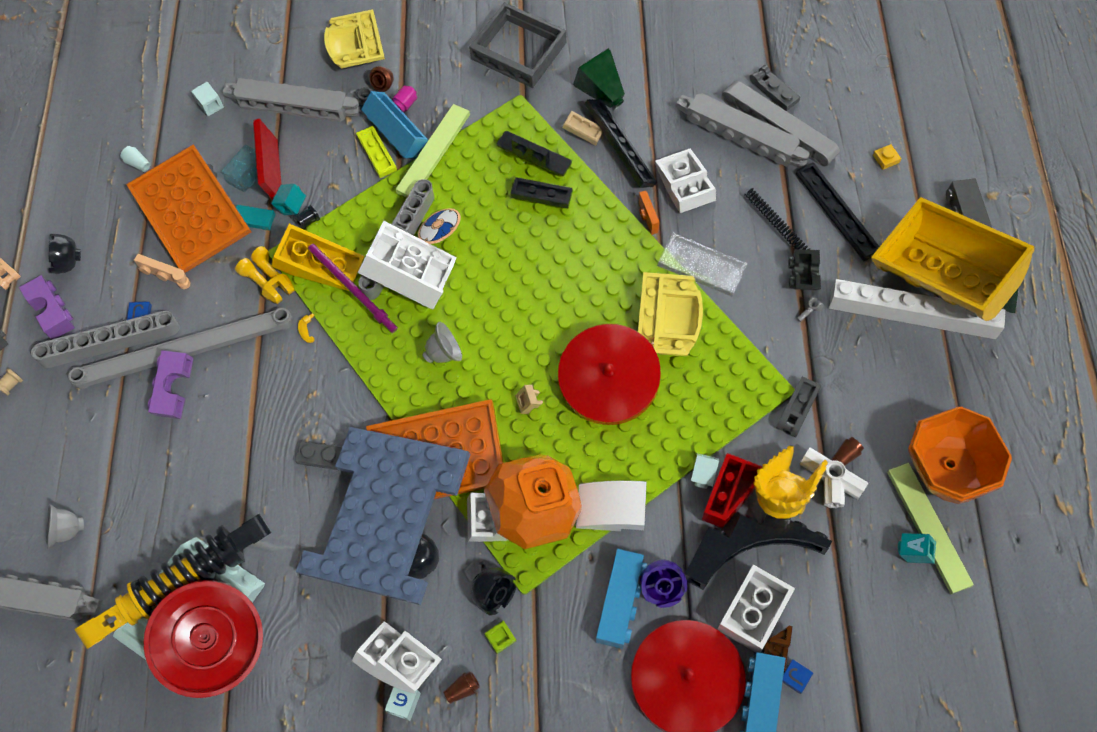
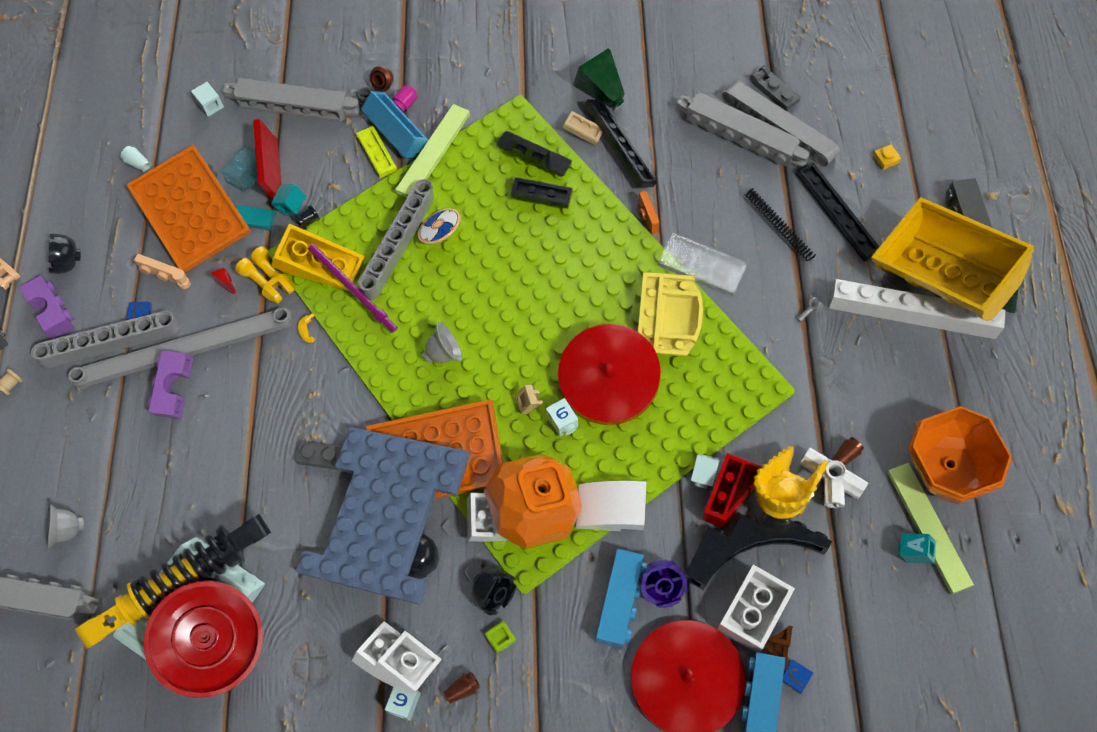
(223, 279): none -> red slope
(353, 39): light yellow slope -> none
(407, 265): white piece -> none
(506, 66): dark grey window -> none
(562, 418): none -> light aqua brick
(686, 180): white slope -> none
(799, 405): dark grey plate -> none
(805, 270): pearl dark grey cylinder -> none

